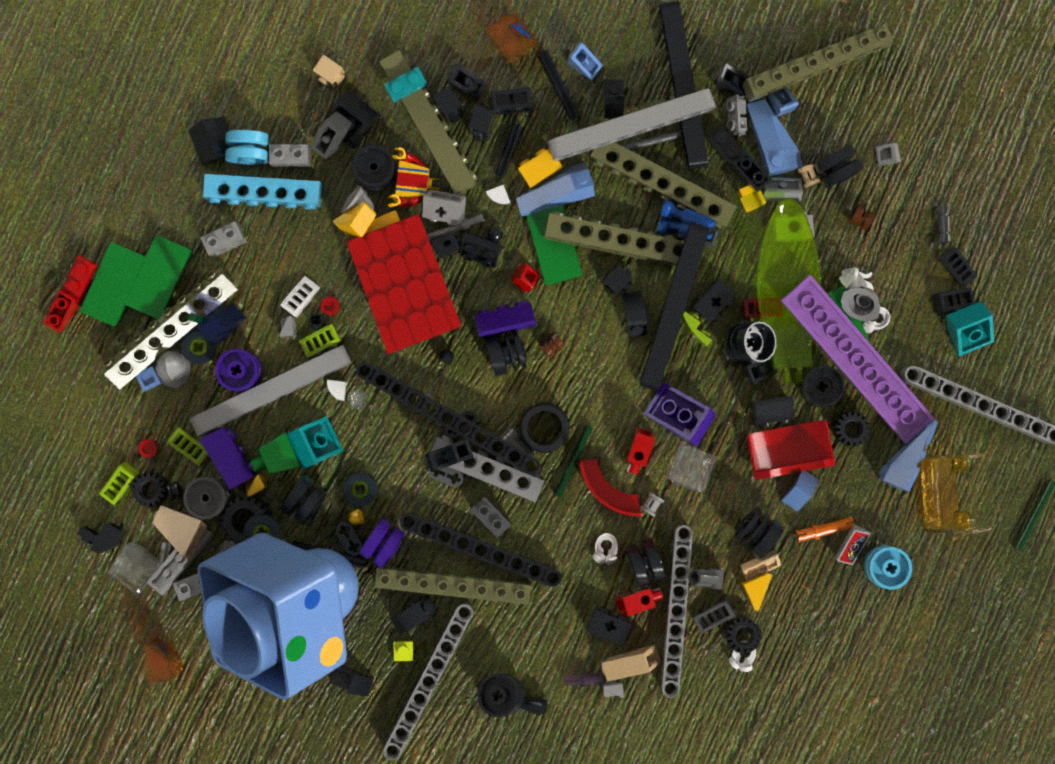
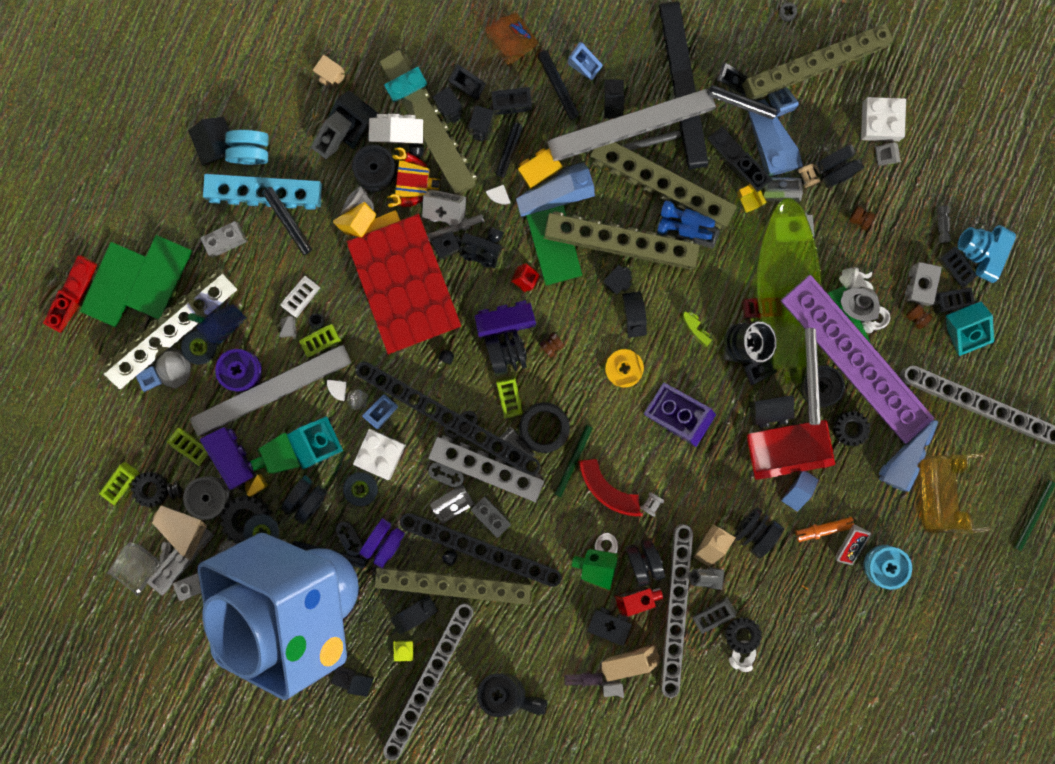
(106, 540): black brick -> none
(148, 448): red tile -> none
(161, 661): clear orange slope -> none
(287, 221): none -> black axle
(290, 155): light grey brick -> none
(330, 305): red tile -> none
(356, 517): yellow hinge -> none
(379, 454): none -> white brick
(380, 411): none -> medium blue slope
(396, 129): none -> white brick
(416, 149): none -> black hinge
(449, 455): black brick -> none
(449, 558): none -> black hinge
(452, 504): none -> light grey slope
(506, 380): none -> lime slope
(597, 567): none -> green torso
(633, 374): none -> yellow plate
(641, 442): red torso -> none
(674, 306): black beam -> none
(691, 468): clear slope -> none
(713, 546): none -> tan slope
(717, 291): black brick -> none
(735, 106): light grey hinge -> none
(742, 102): none -> black axle
(756, 589): yellow slope -> none
(760, 566): tan plate -> none
(782, 10): none -> dark grey bush
(812, 376): none -> light grey axle
(883, 119): none -> white brick
(919, 316): none -> reddish brown wheel
(931, 276): none -> light grey brick
(988, 249): none -> dark azure beam

